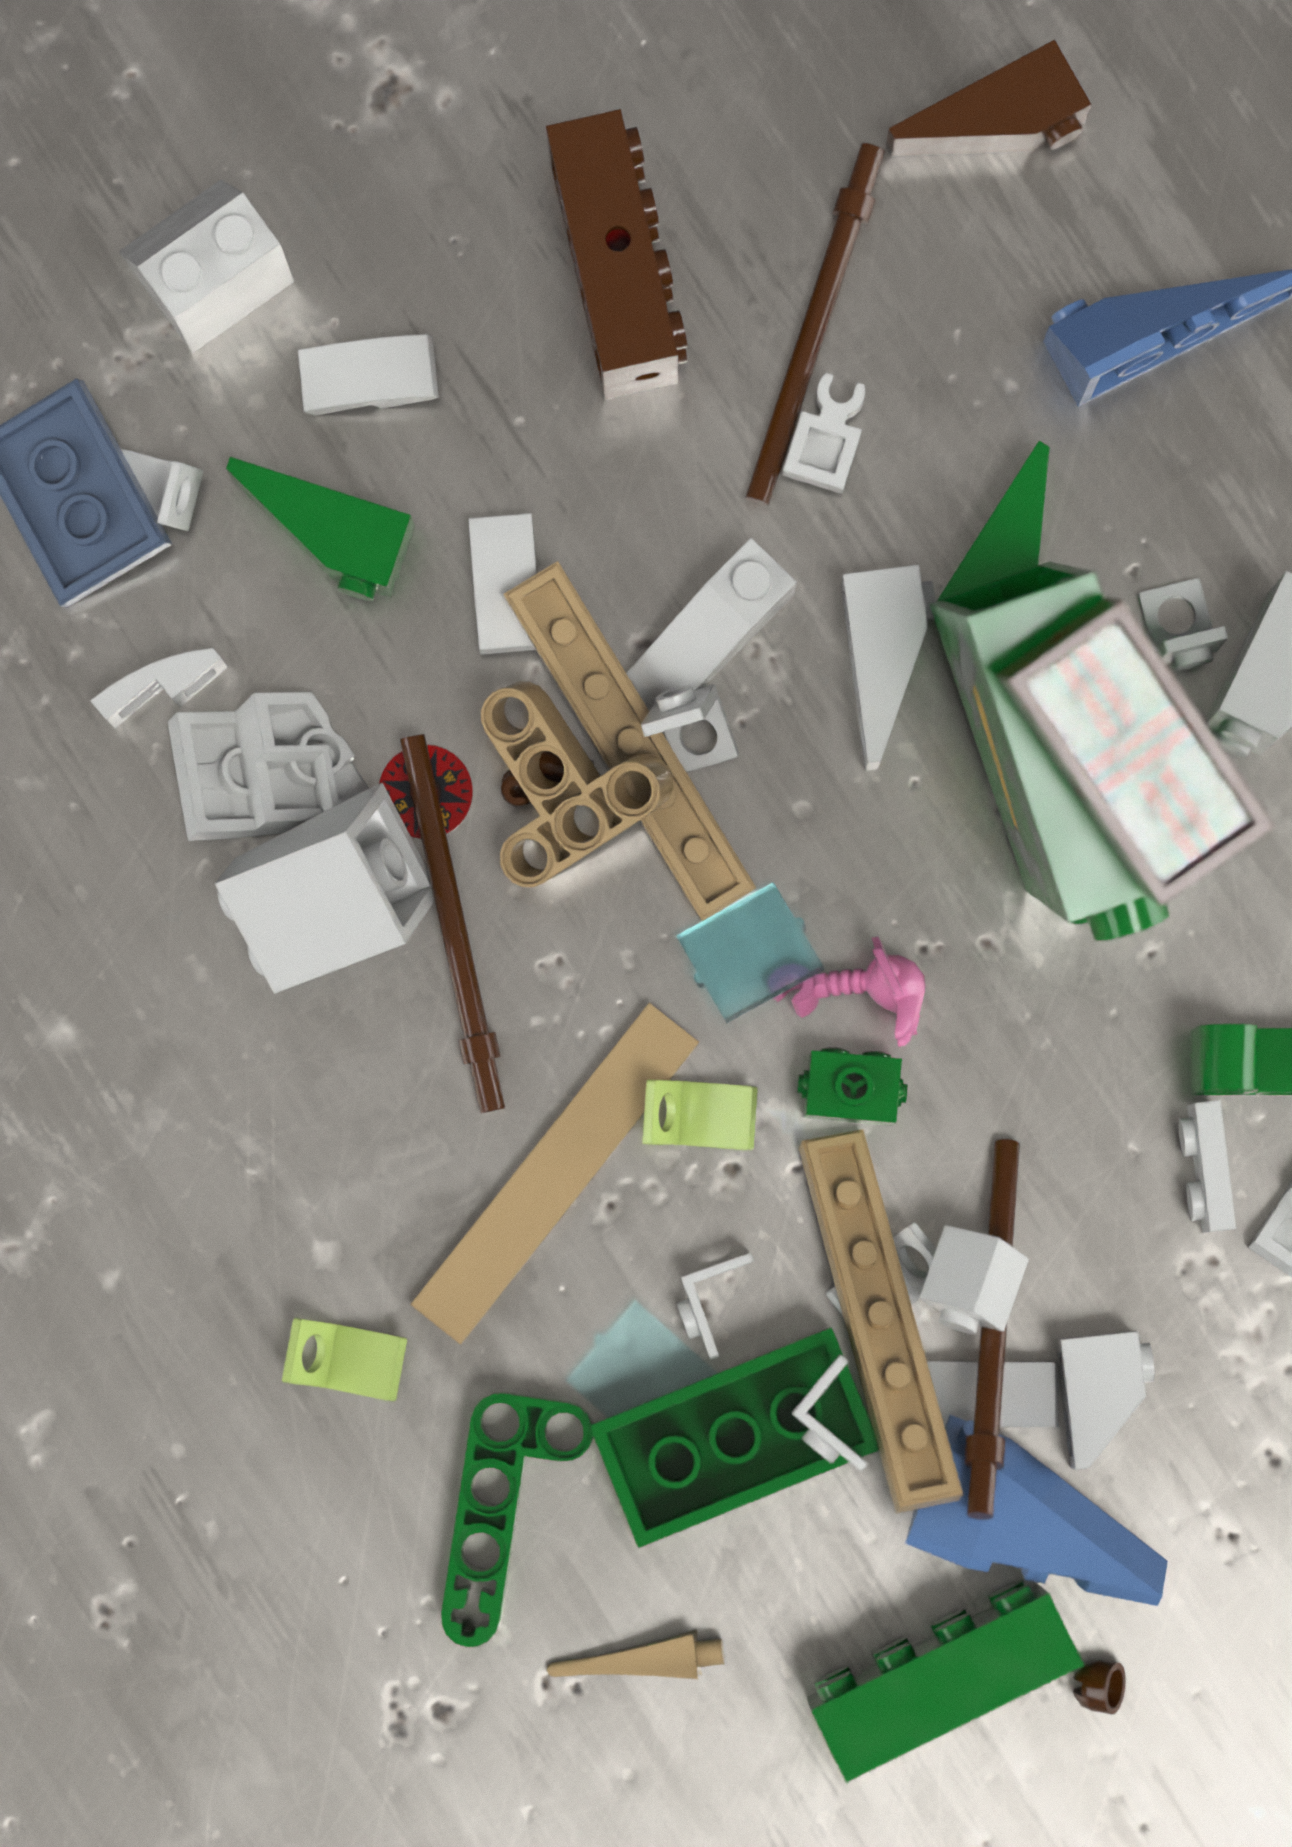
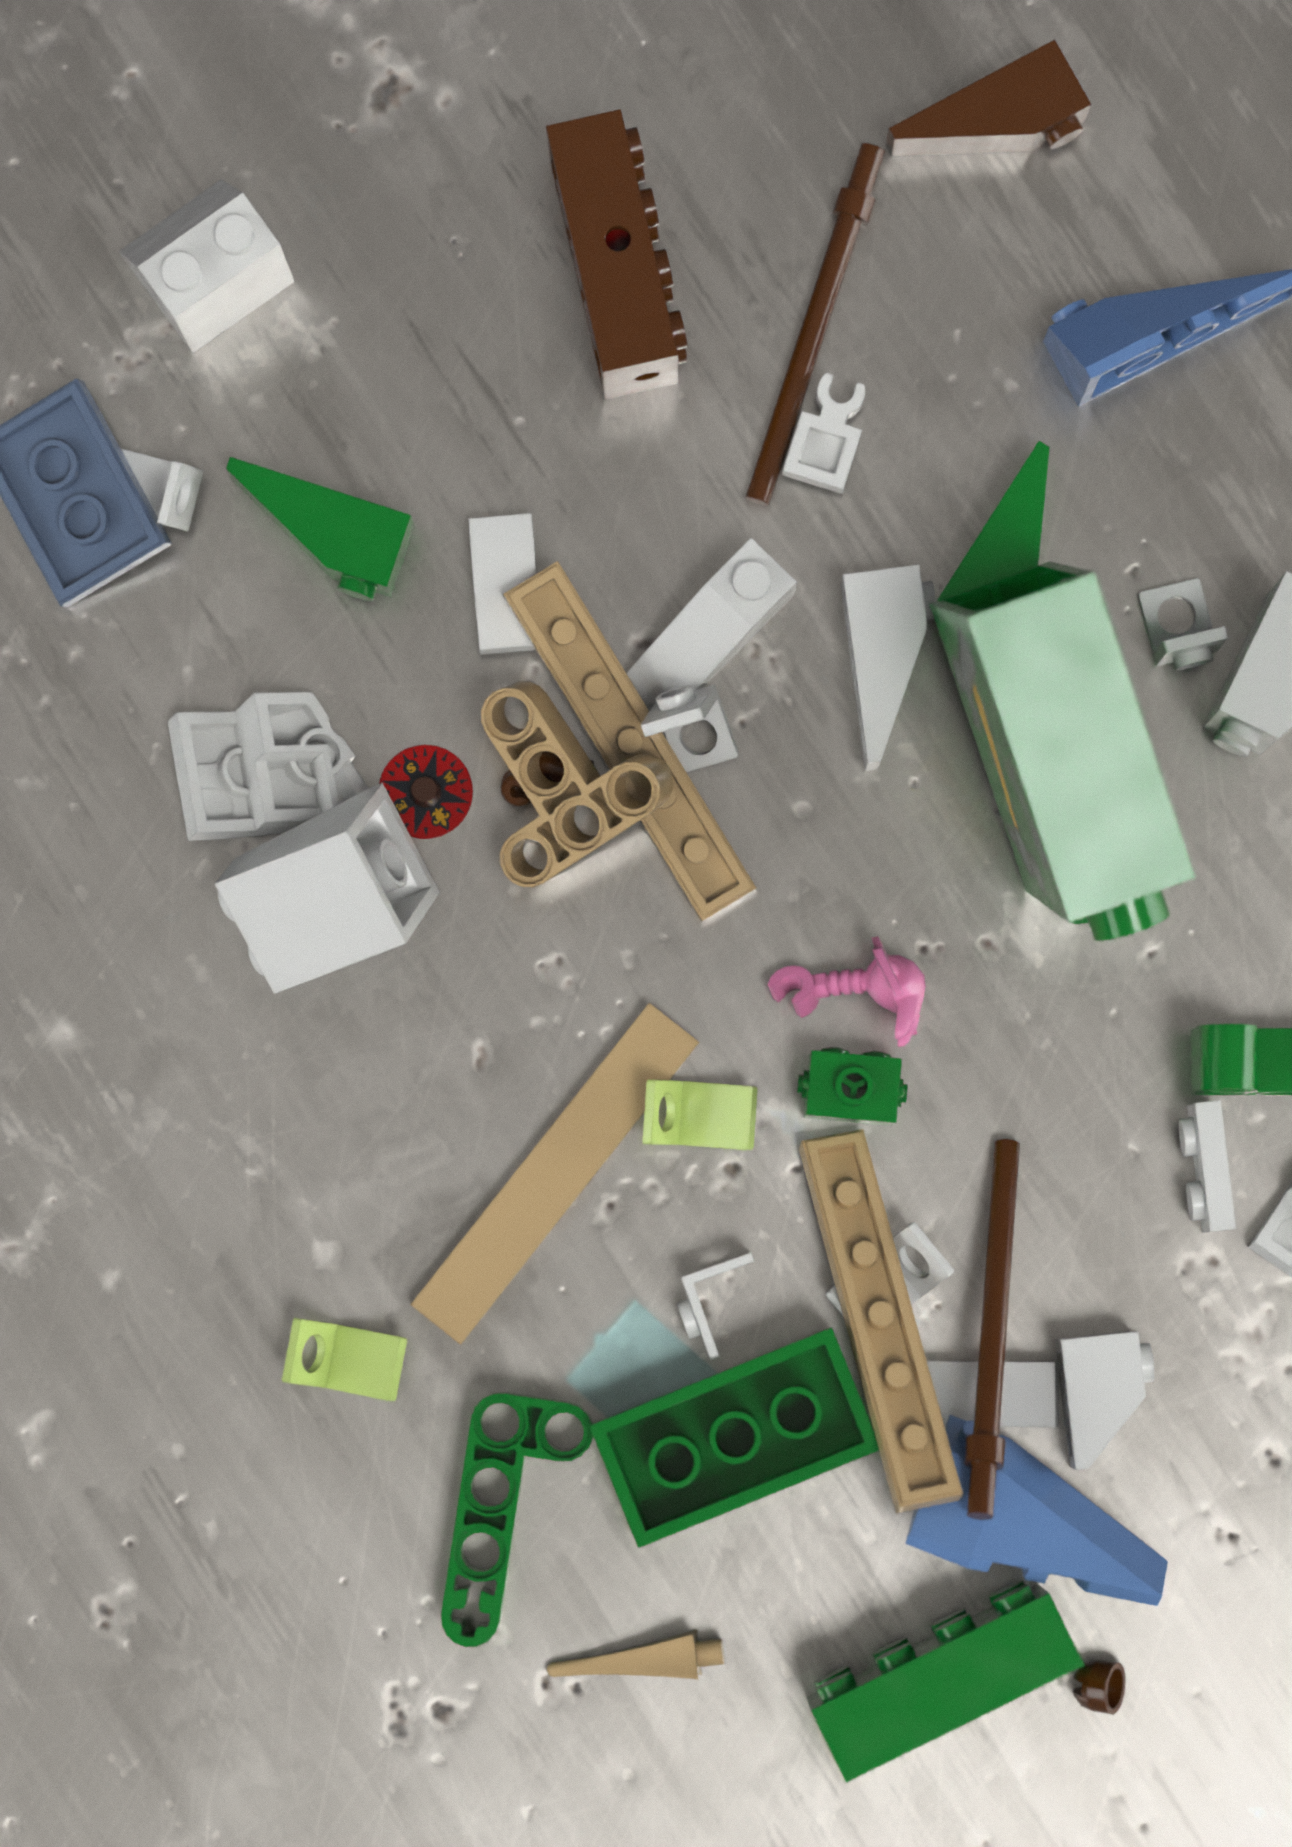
(178, 675): white slope -> none
(367, 373): white slope -> none
(479, 1046): reddish brown bar -> none
(750, 952): clear light blue piece -> none
(818, 1436): white bracket -> none
(973, 1280): white brick -> none
(1135, 750): clear brick -> none

